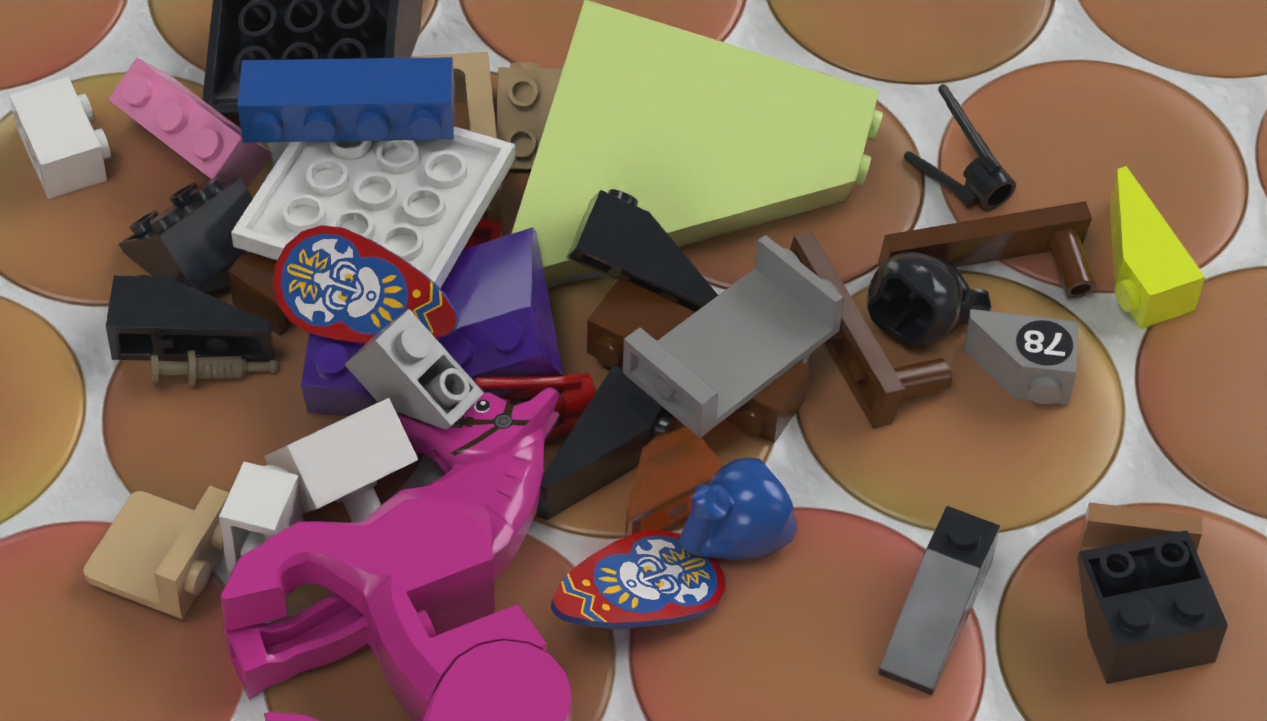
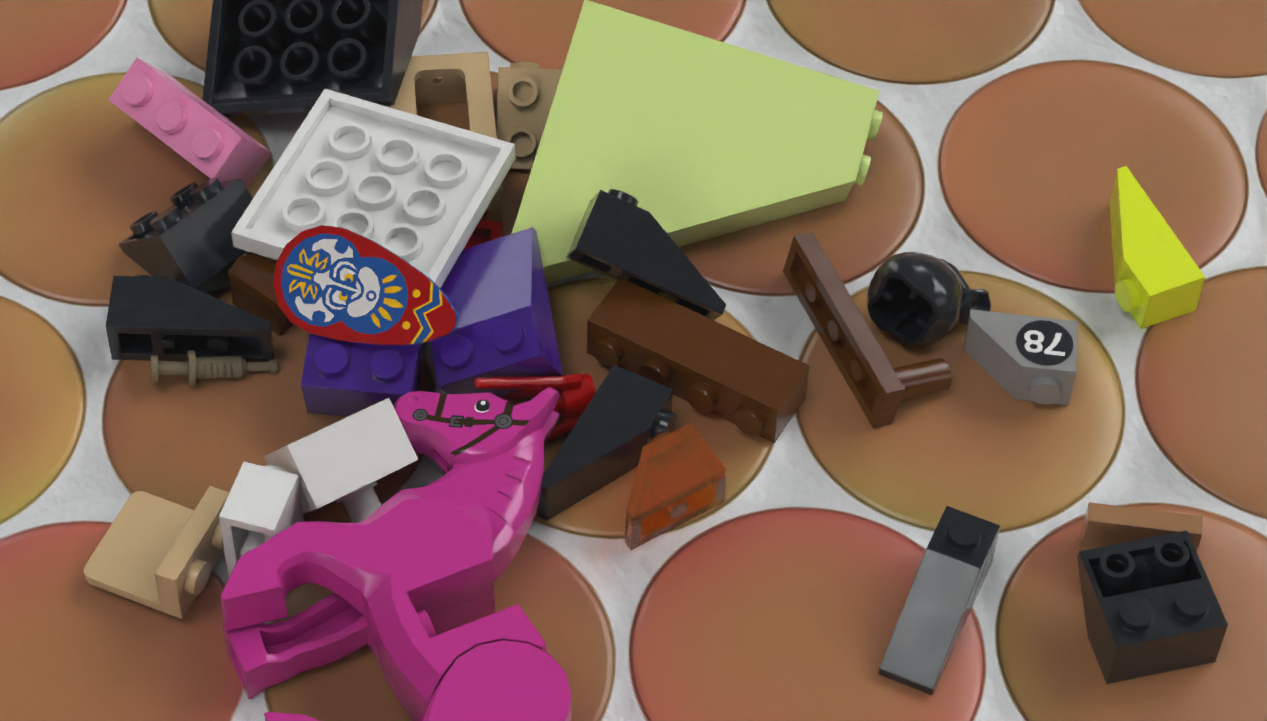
(60, 137): white brick -> none
(347, 100): blue brick -> none
(414, 373): light grey slope -> none
(639, 584): shield -> none
(736, 340): light grey panel -> none
(739, 514): blue piece -> none
(985, 177): black plant -> none
(1008, 236): reddish brown piece -> none

